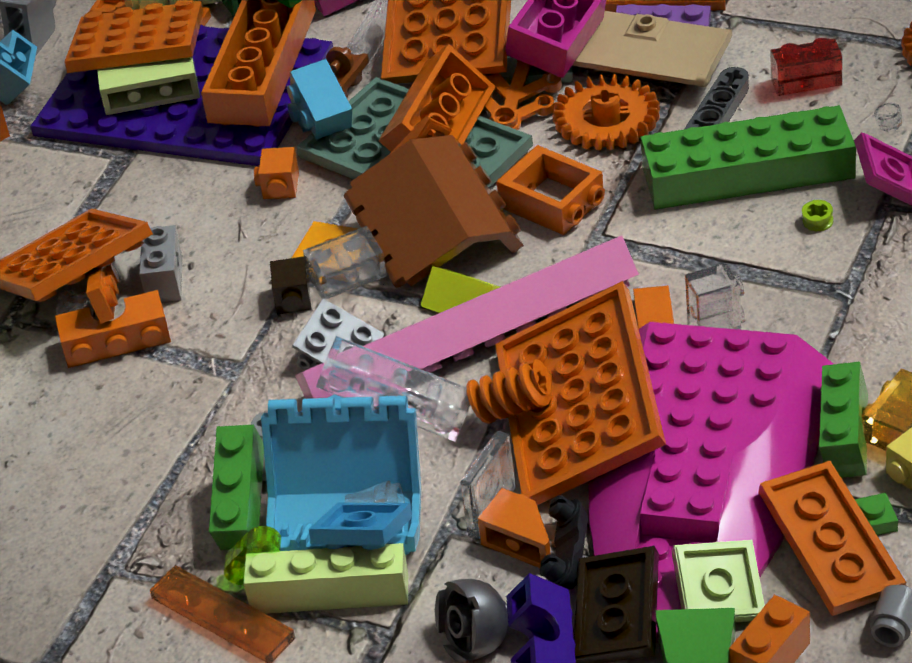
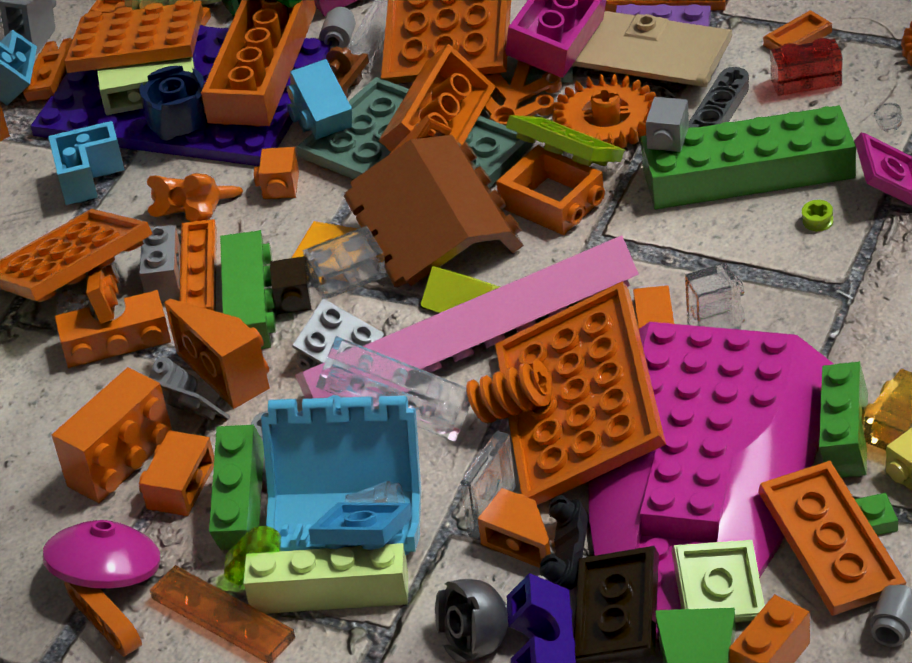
(48, 71): none -> orange hinge
(85, 155): none -> medium azure brick
(101, 555): none -> dark pink dish
(105, 617): none -> orange beam
(112, 435): none -> orange brick
(174, 102): none -> dark blue brick
(177, 473): none -> orange brick
(180, 389): none -> light grey hinge
(194, 196): none -> orange animal
(198, 263): none -> orange tile
(219, 350): none -> orange slope
(247, 281): none -> bright green brick
(338, 27): none -> light grey brick
(564, 139): none -> lime plate
(667, 124): none -> light grey brick
(799, 31): none -> orange tile

